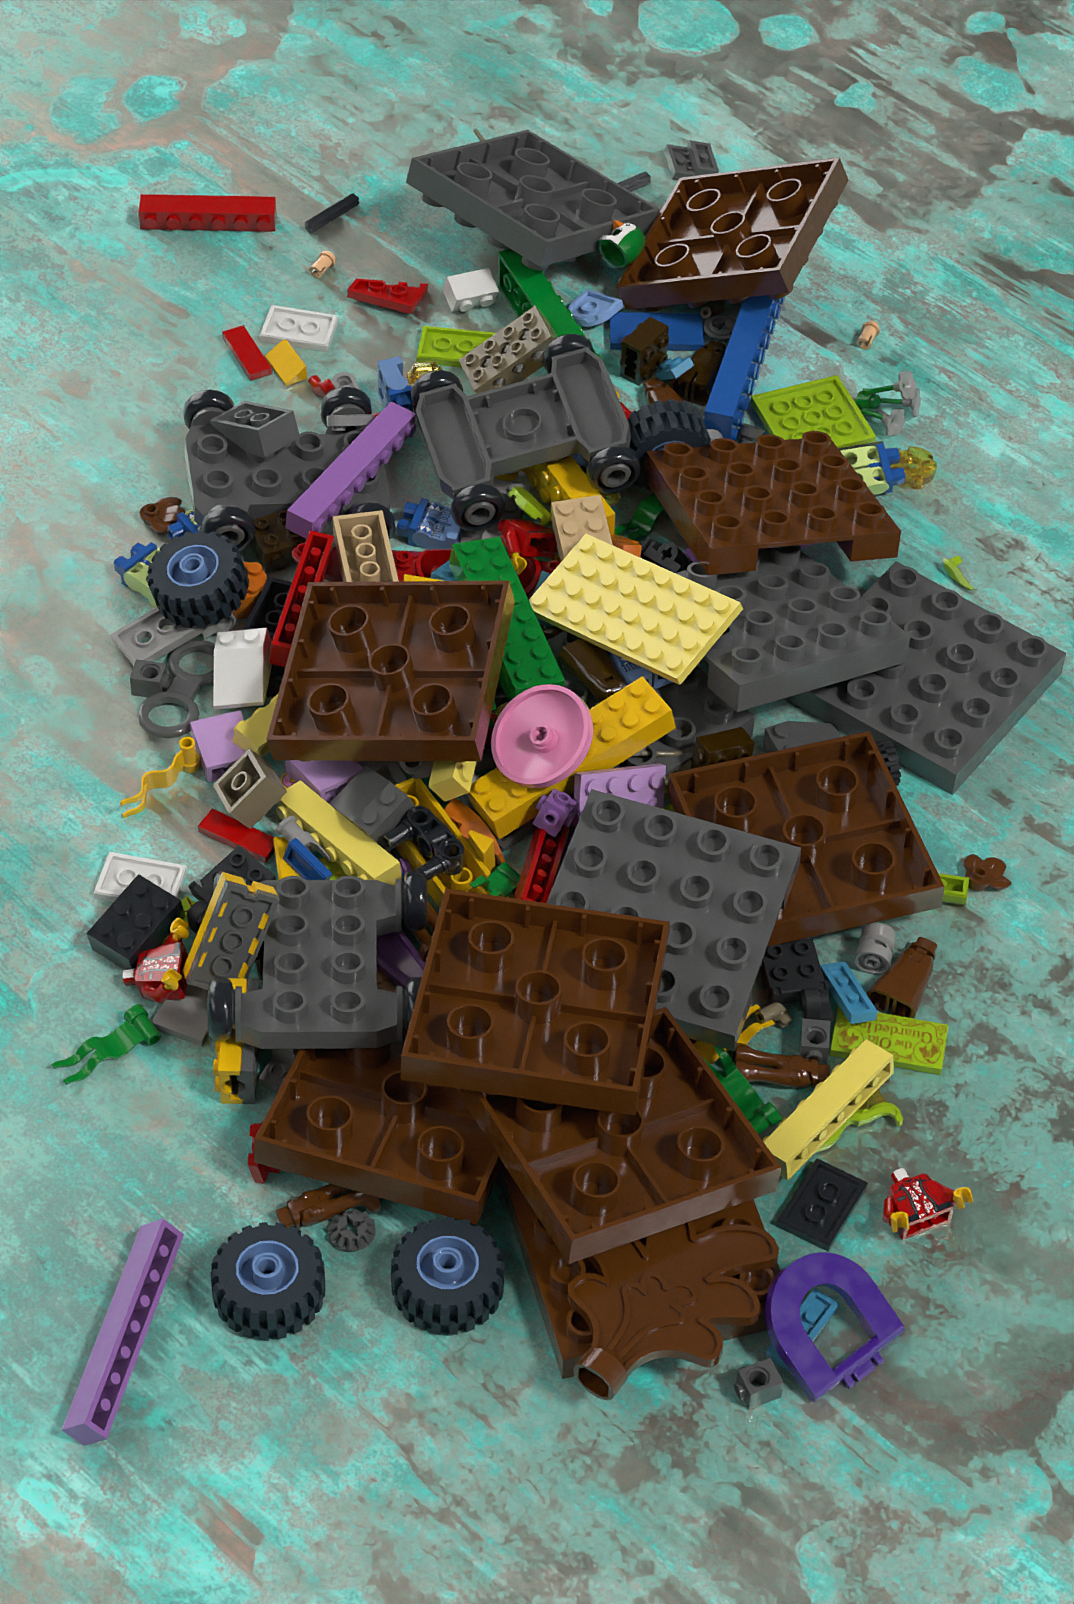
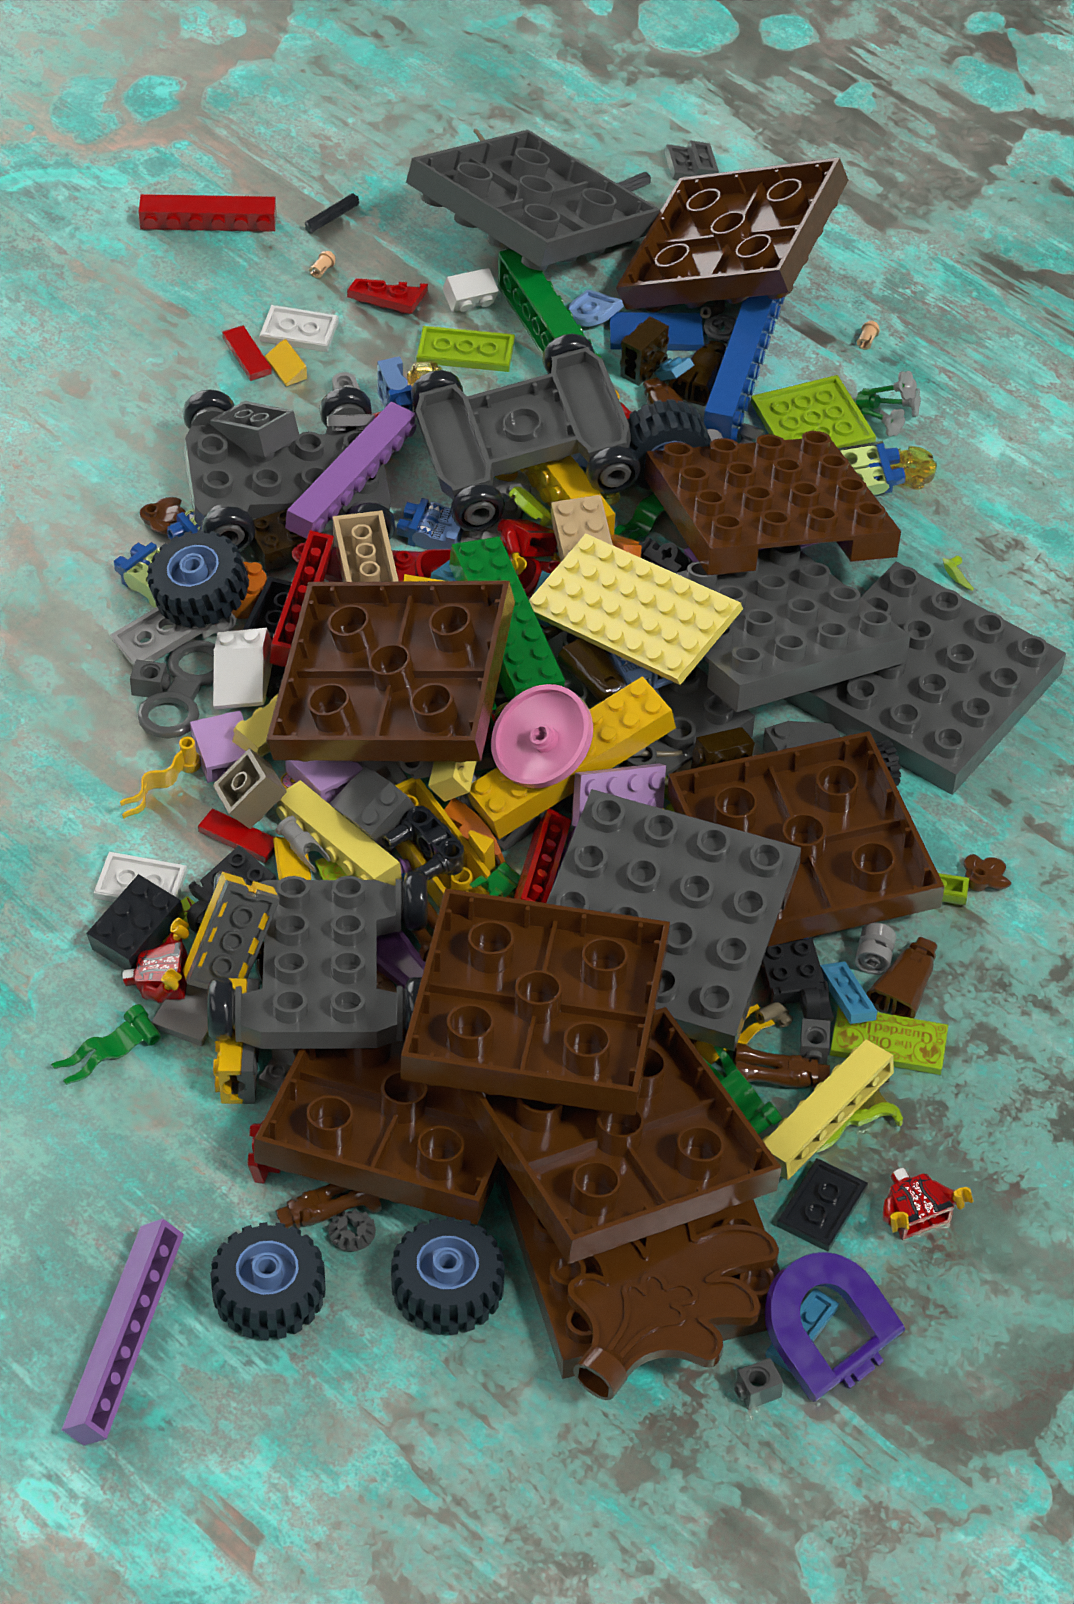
(305, 862): blue tile -> none
(319, 387): red arm -> none
(510, 353): dark tan brick -> none
(554, 812): medium lavender brick -> none
(622, 245): green piece -> none

